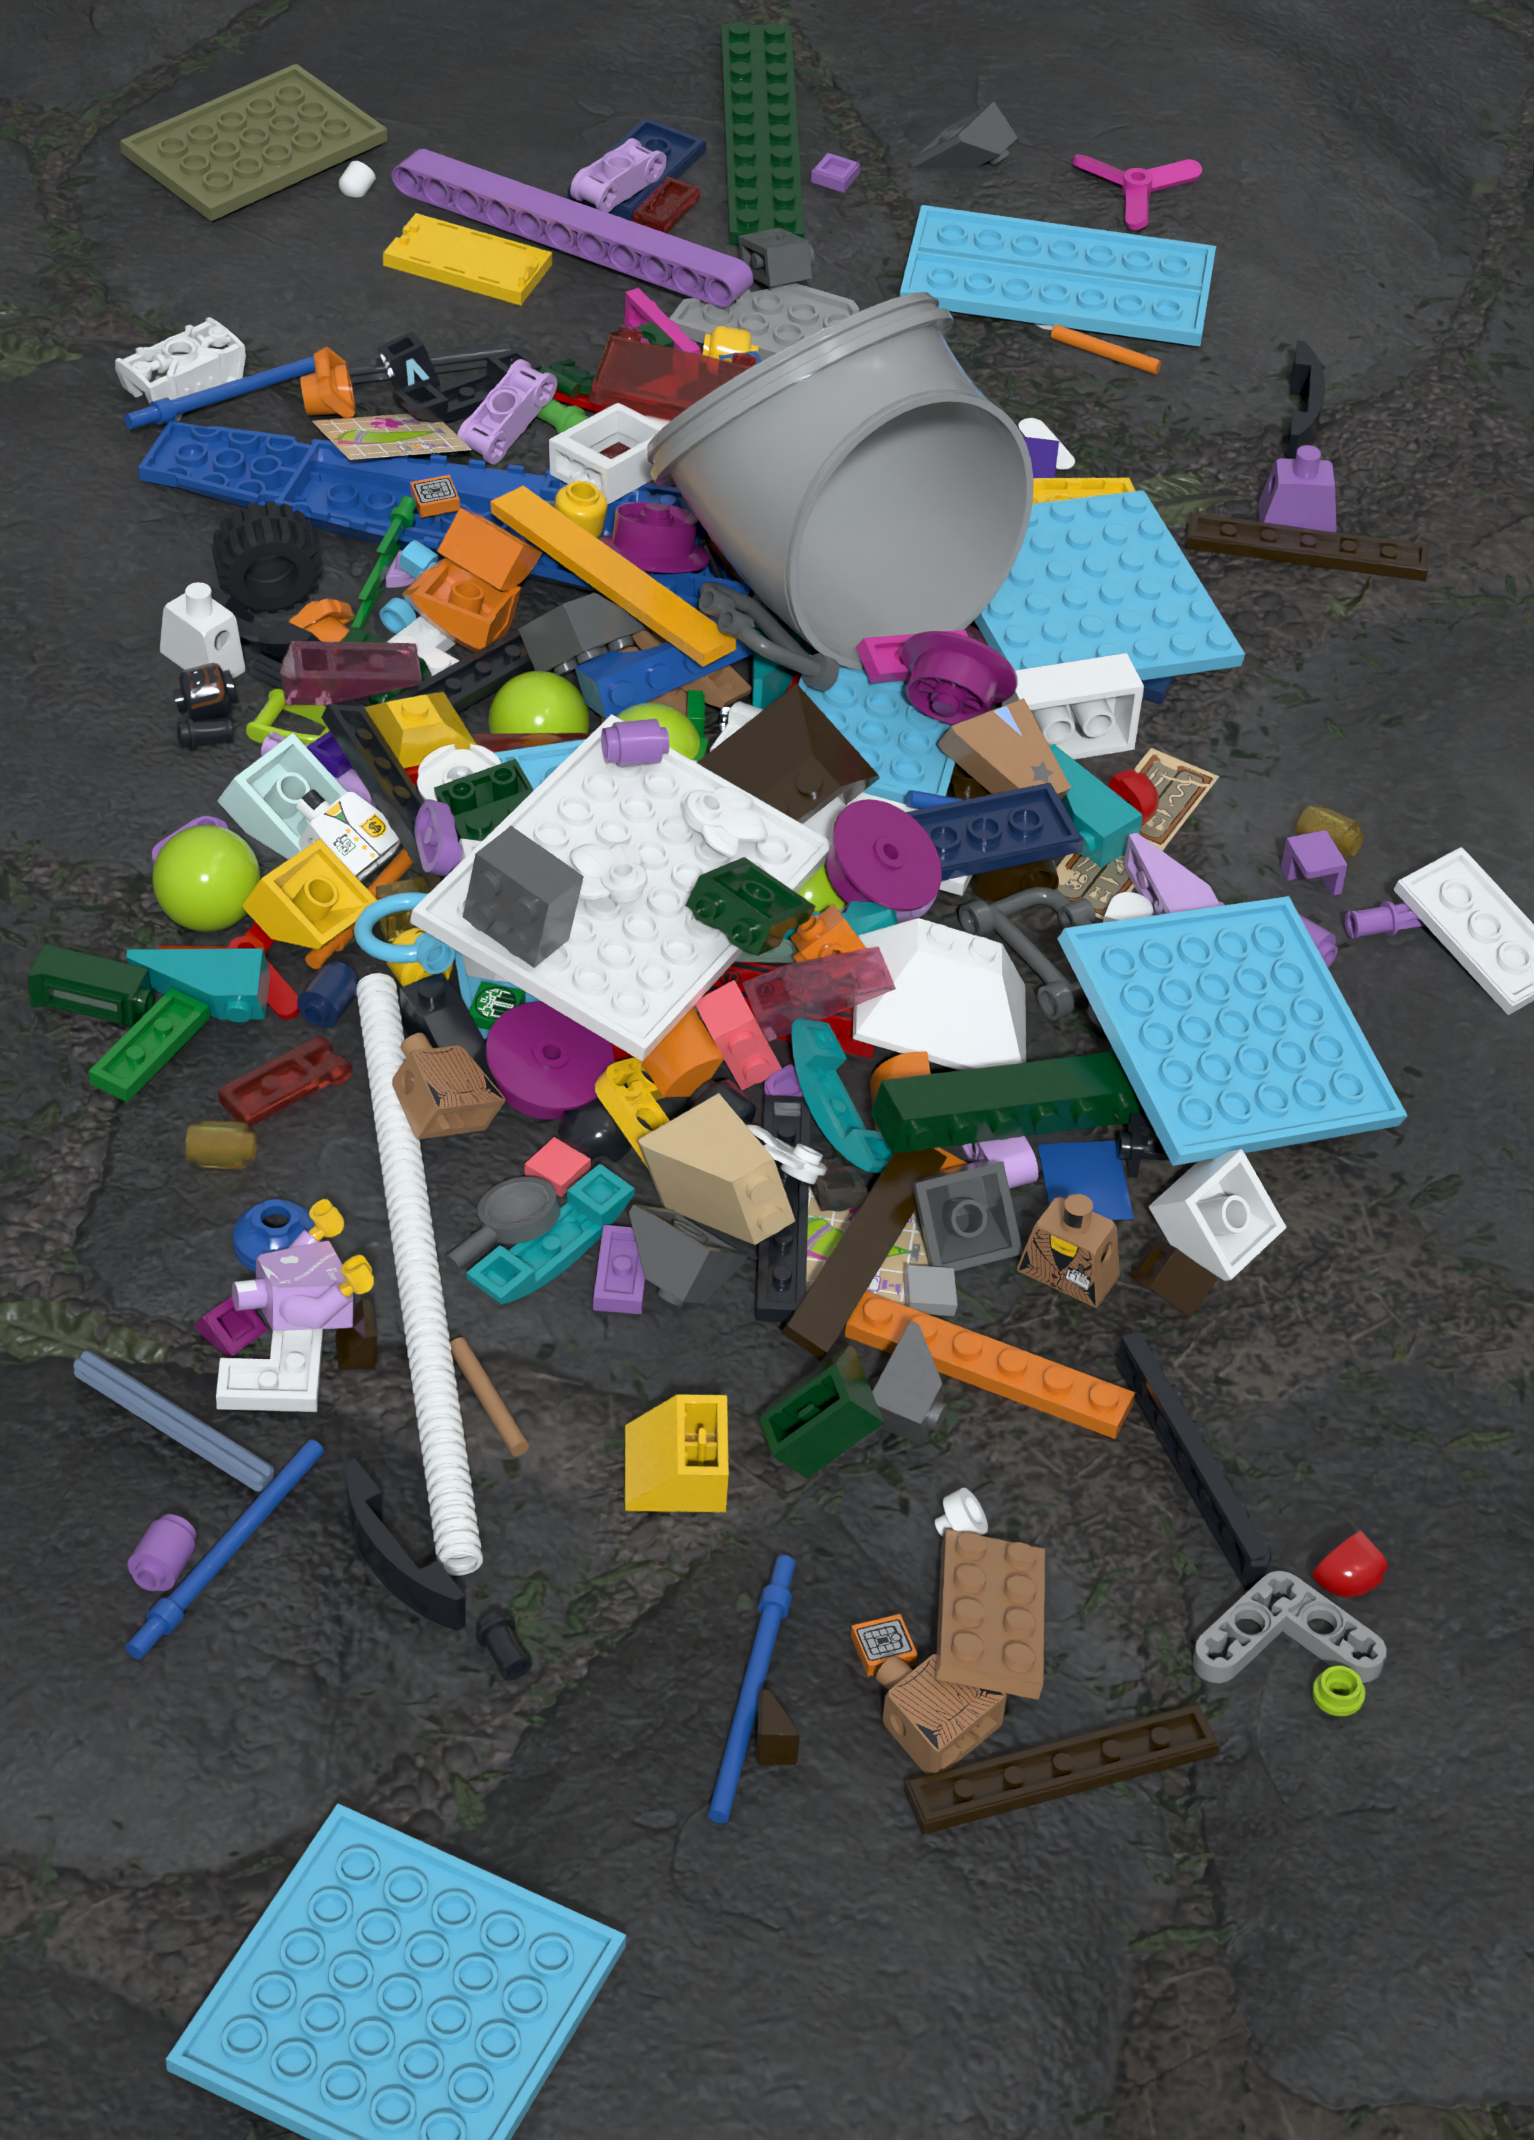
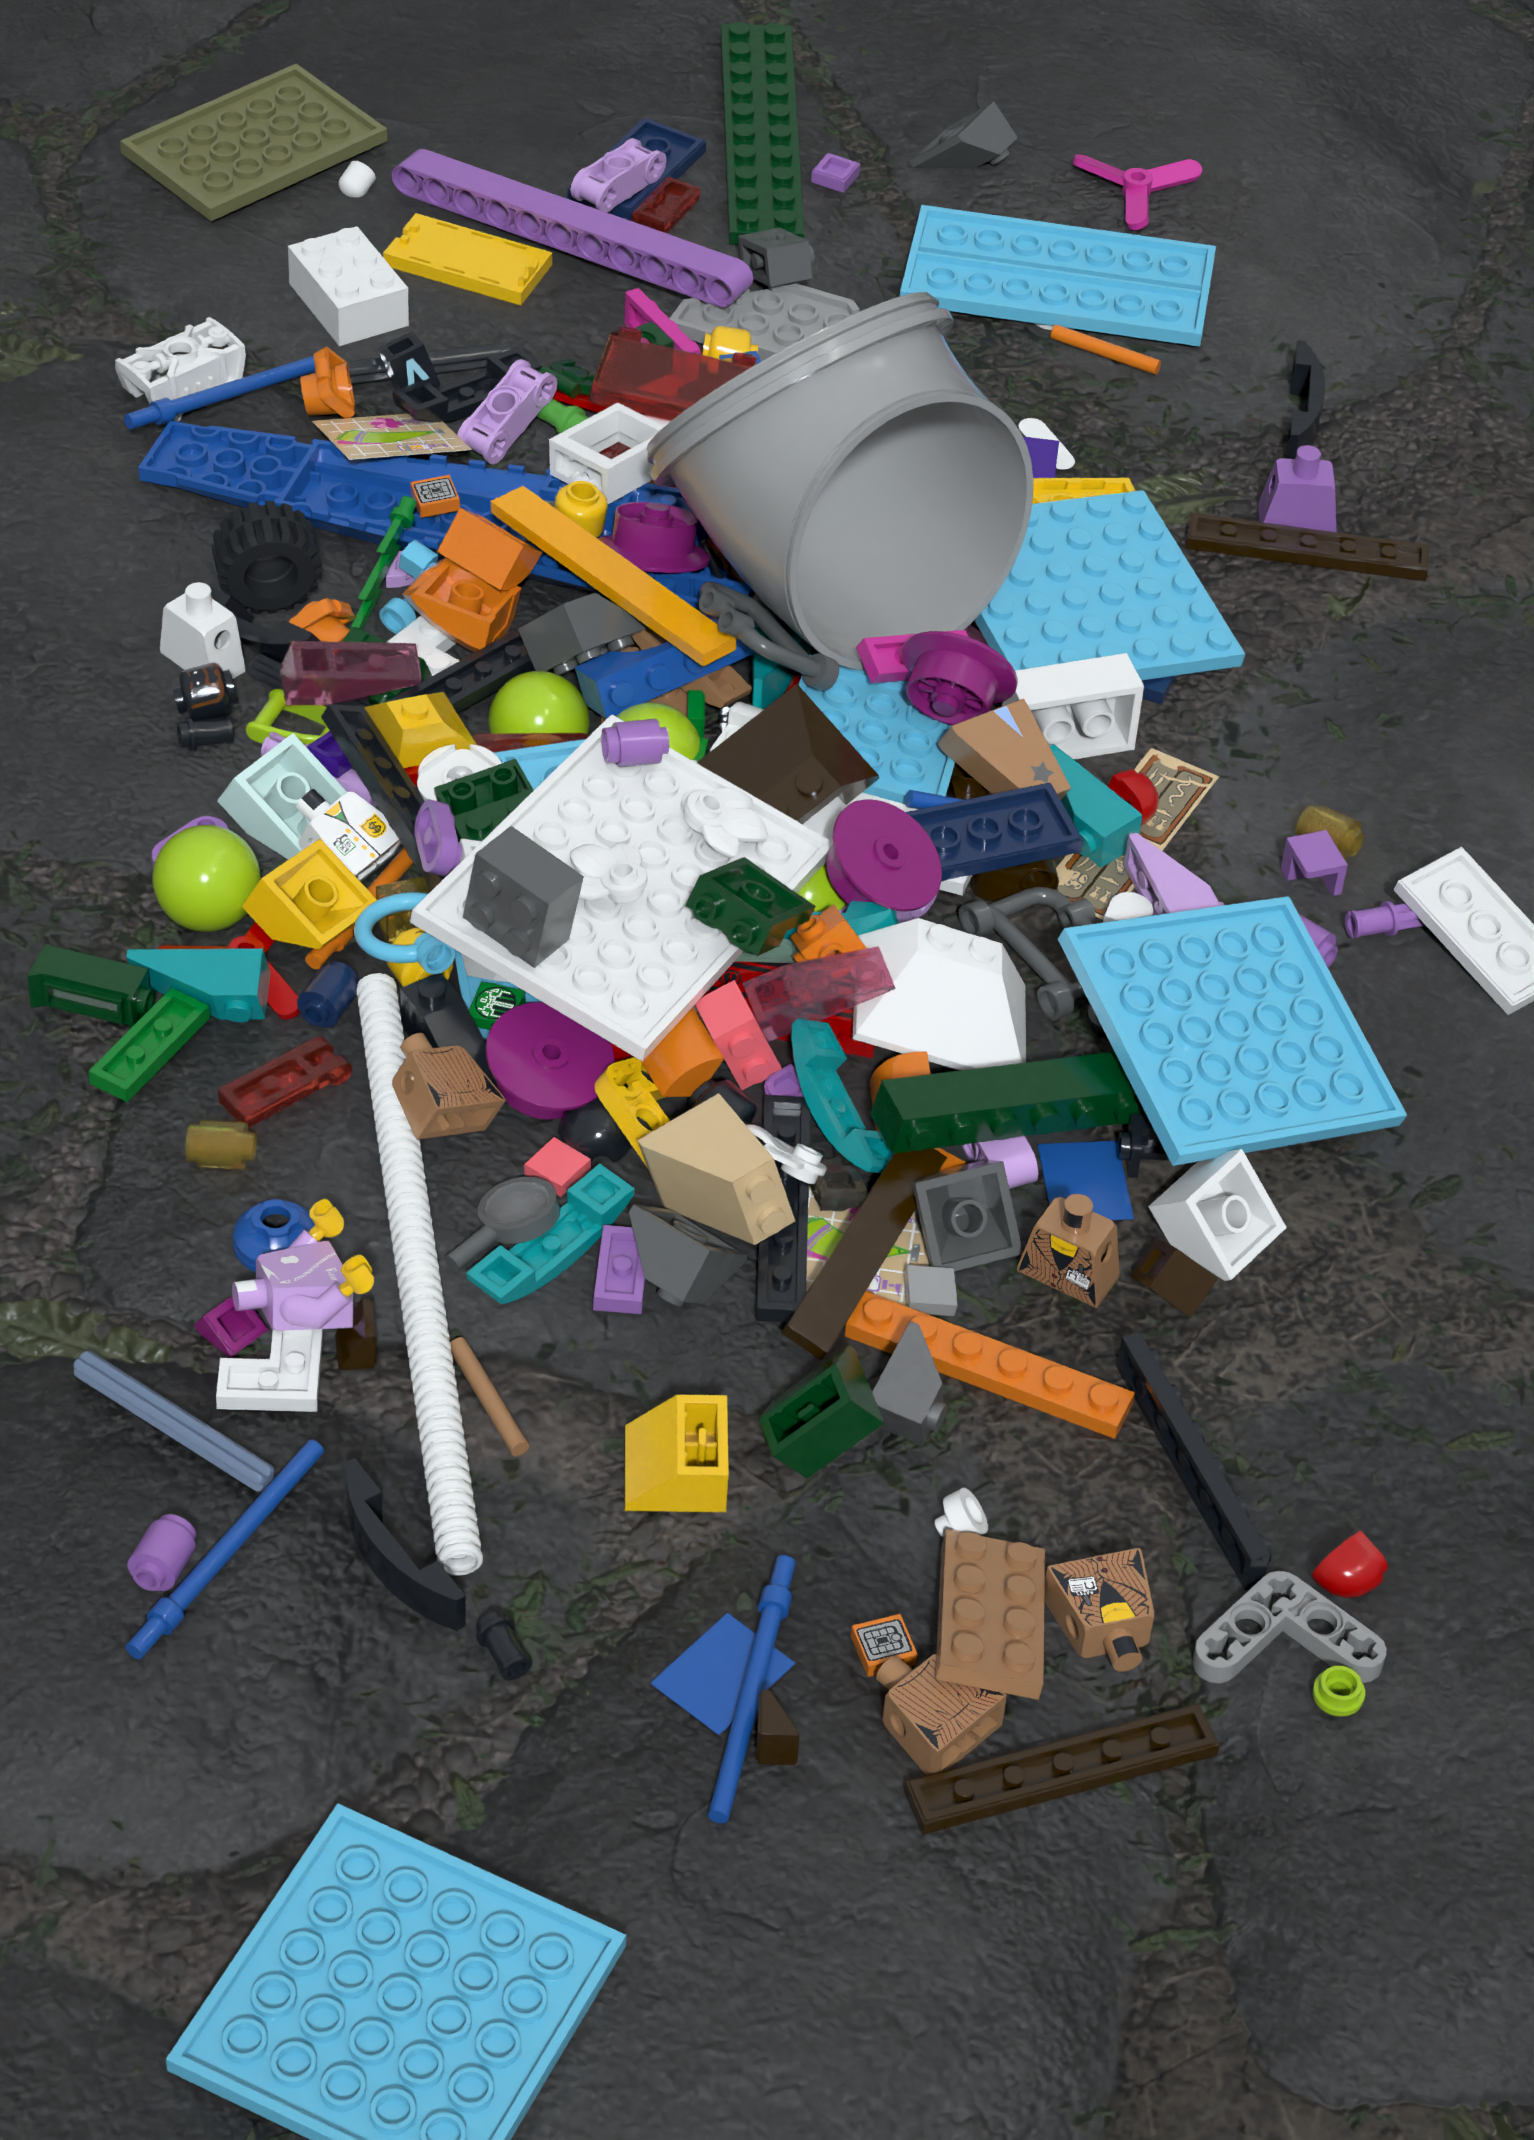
(348, 285): none -> white brick
(712, 1671): none -> blue sticker
(1103, 1605): none -> medium nougat torso

